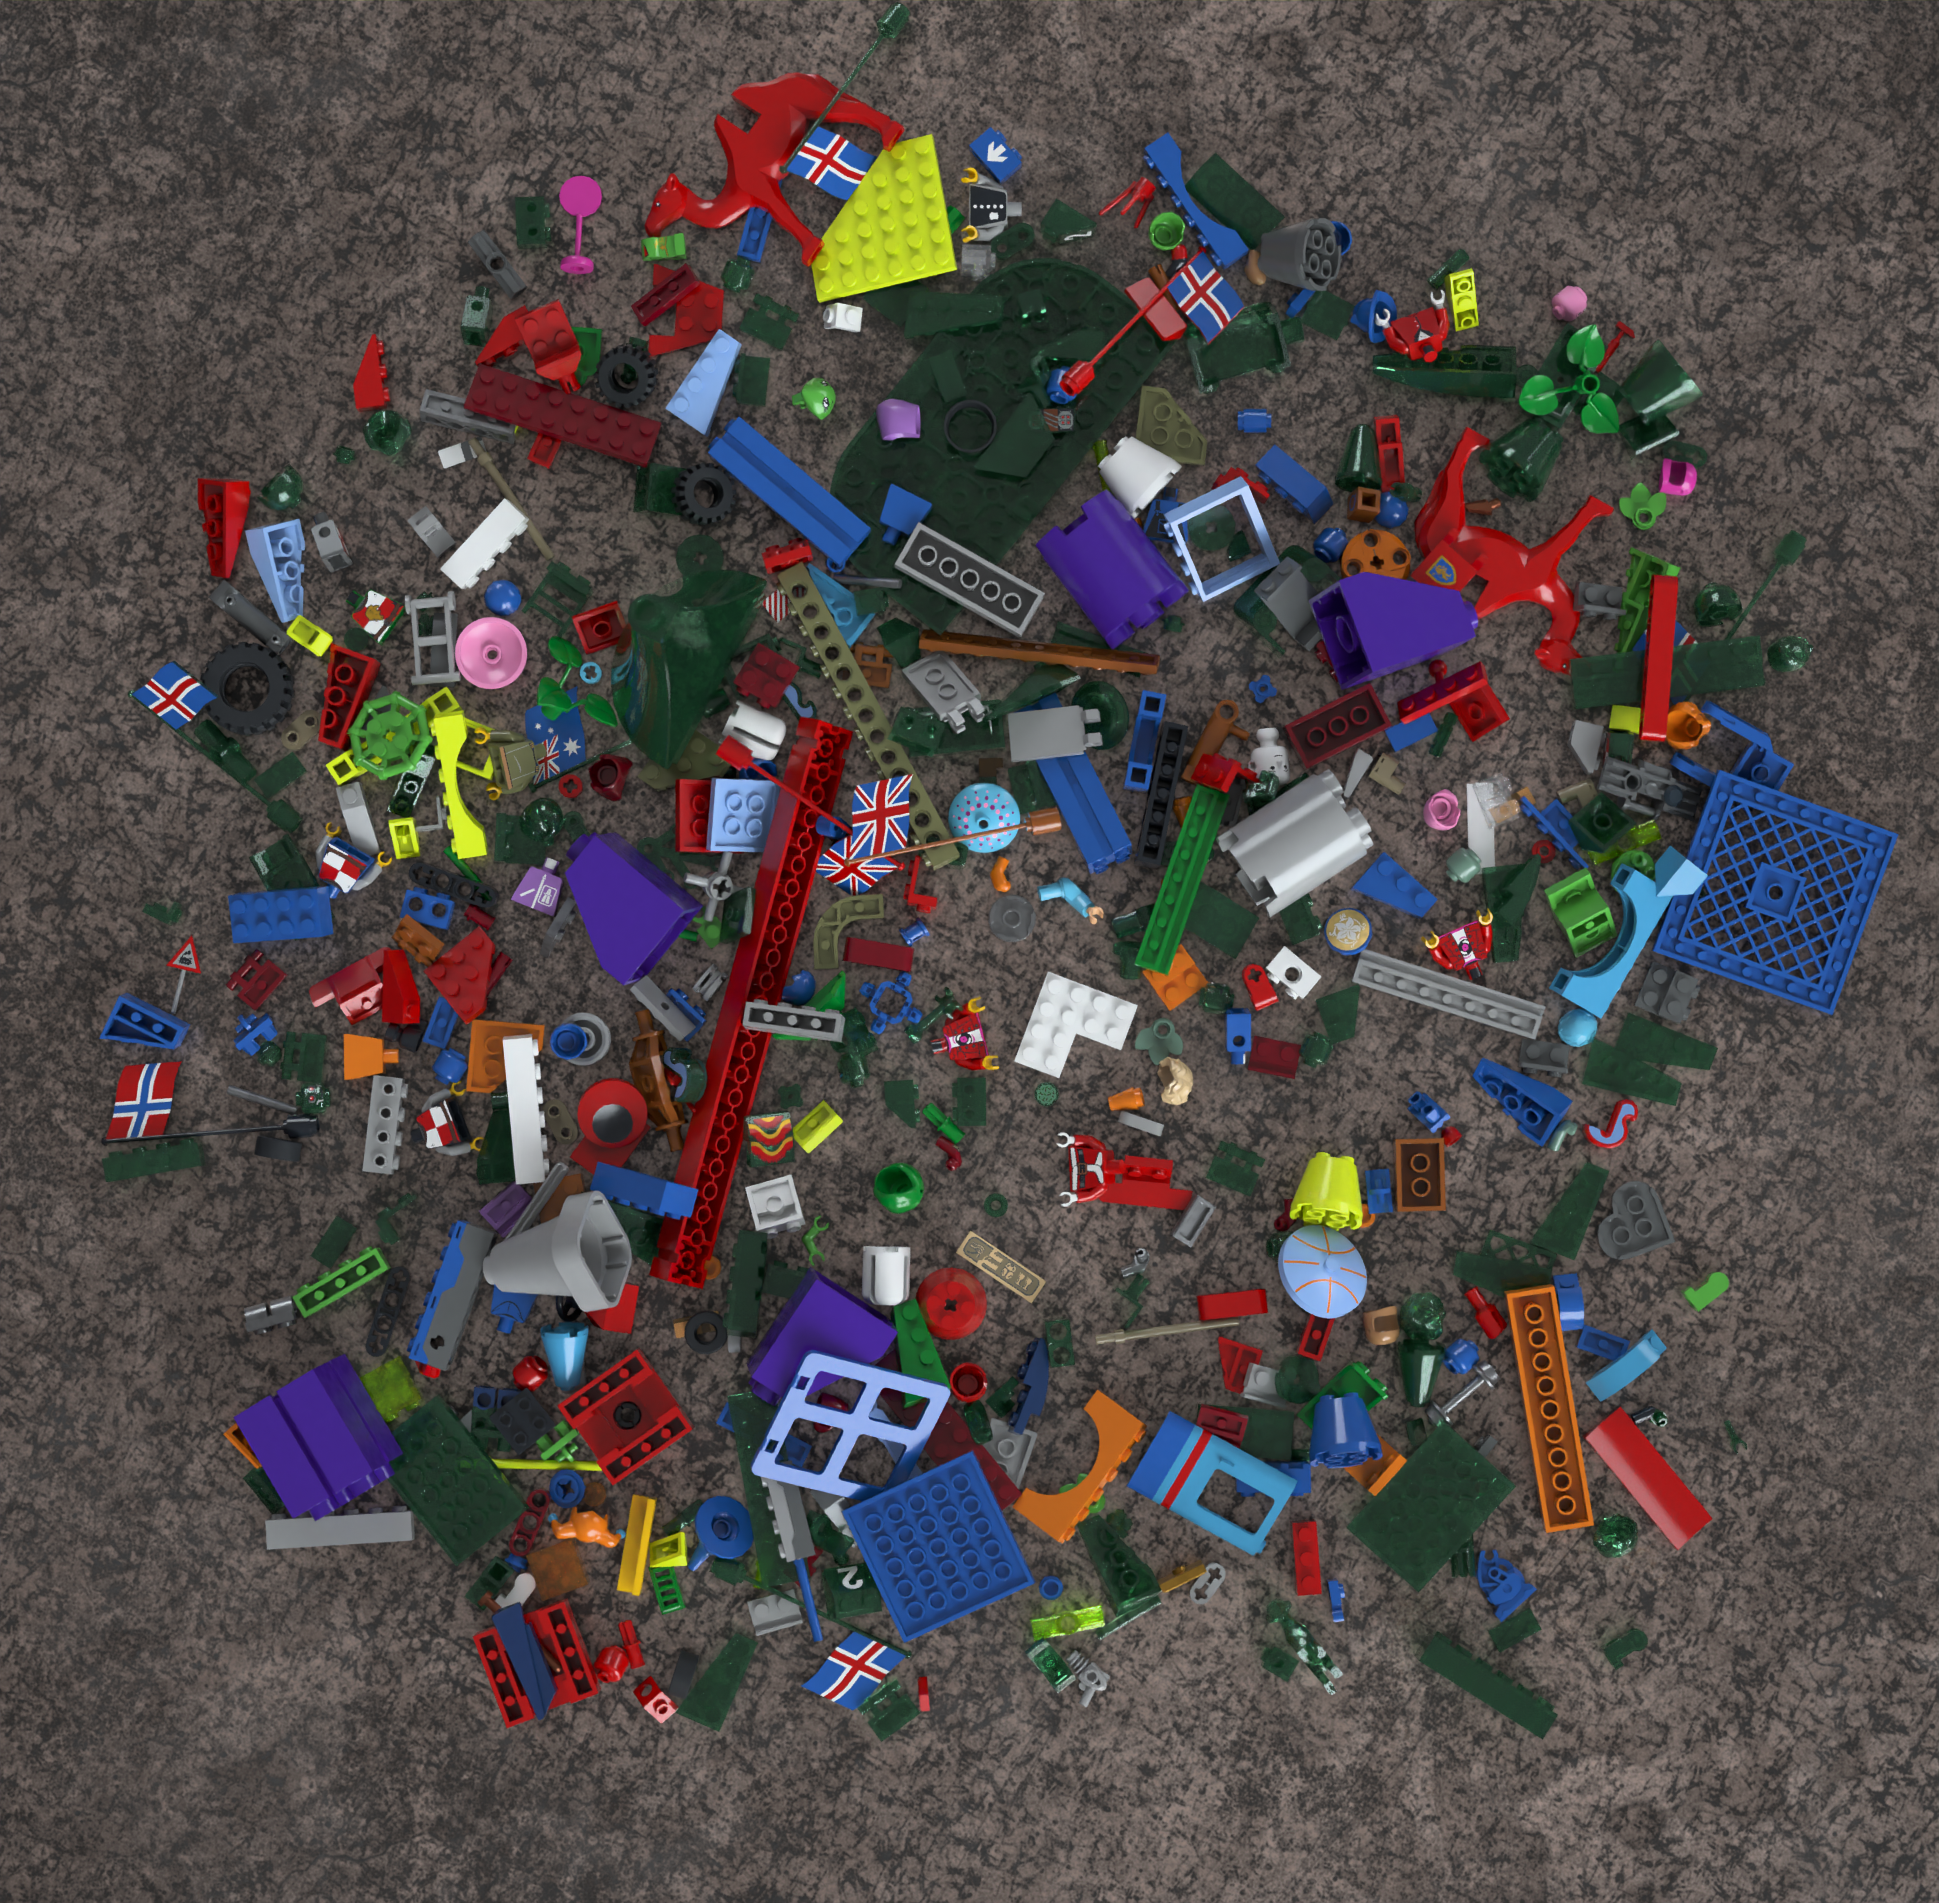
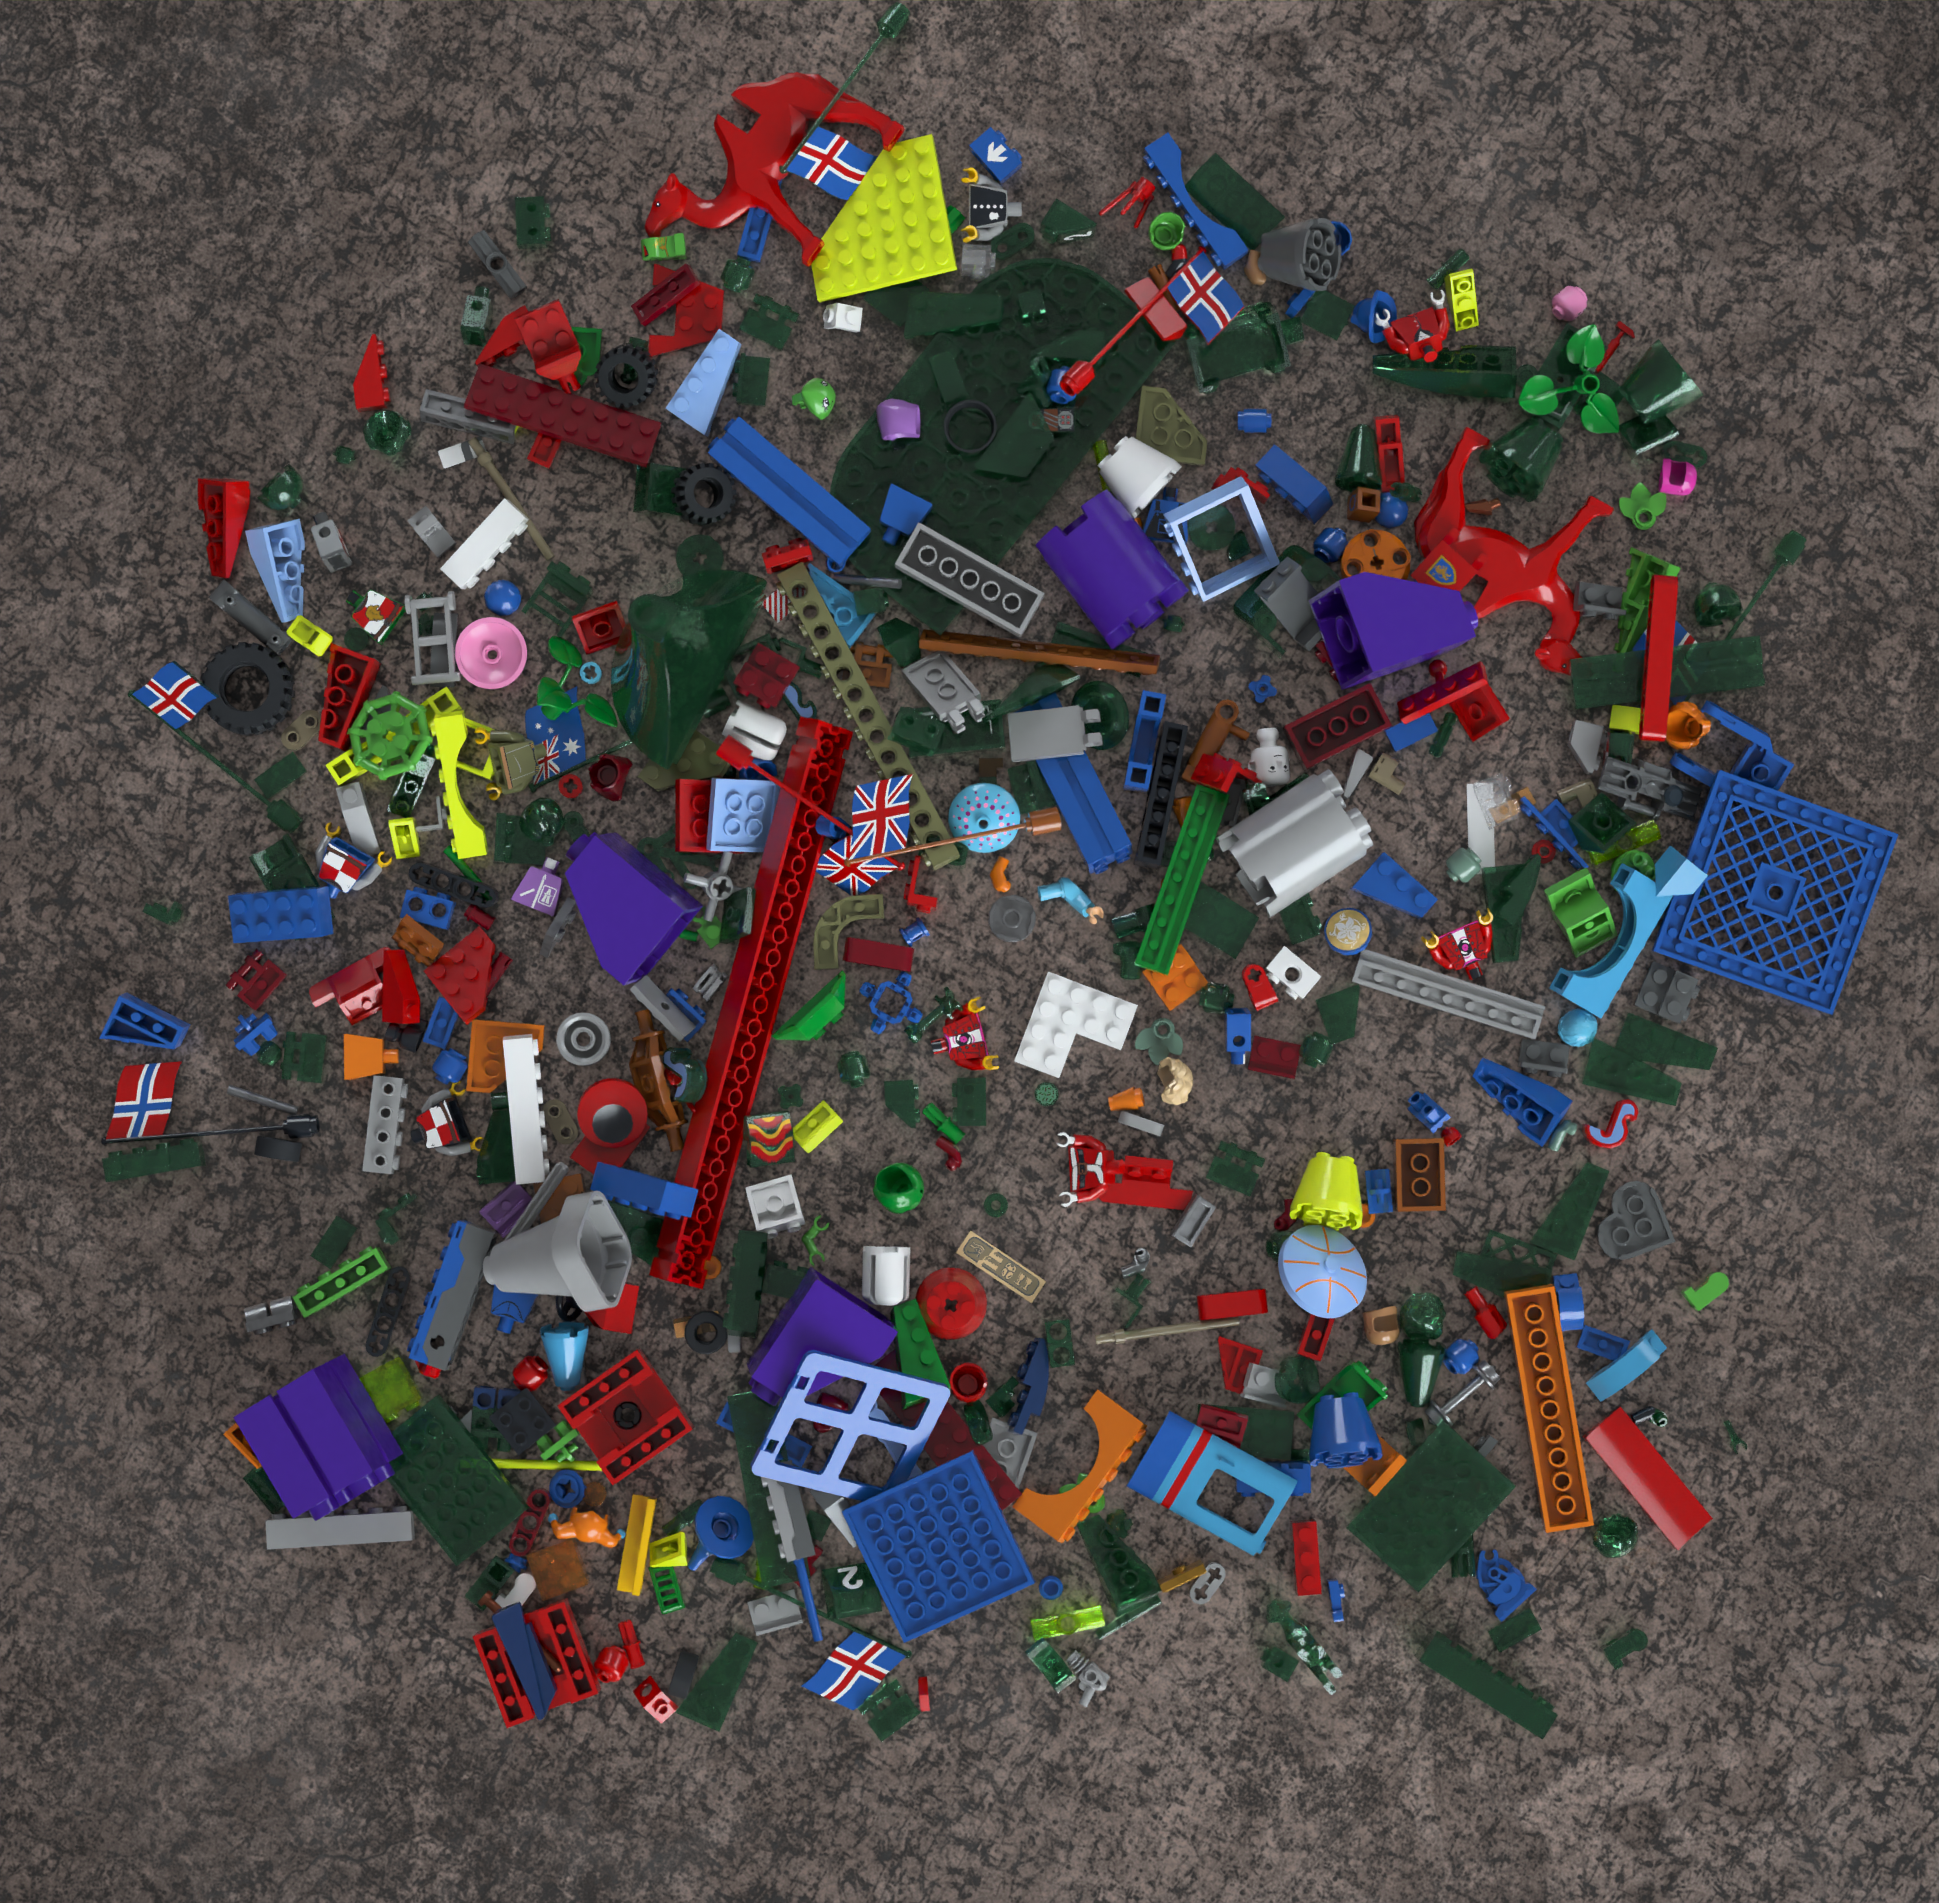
(186, 960): piece -> none
(225, 751): clear green piece -> none
(313, 1098): clear green head -> none
(568, 1041): blue hair -> none
(580, 198): dark pink piece -> none
(794, 1021): light grey brick -> none
(801, 990): blue hair -> none
(831, 1540): clear green bracket -> none
(859, 1039): clear green plate -> none
(1272, 784): clear green arm -> none
(1441, 810): bright pink hair -> none
(1789, 653): clear green hair -> none

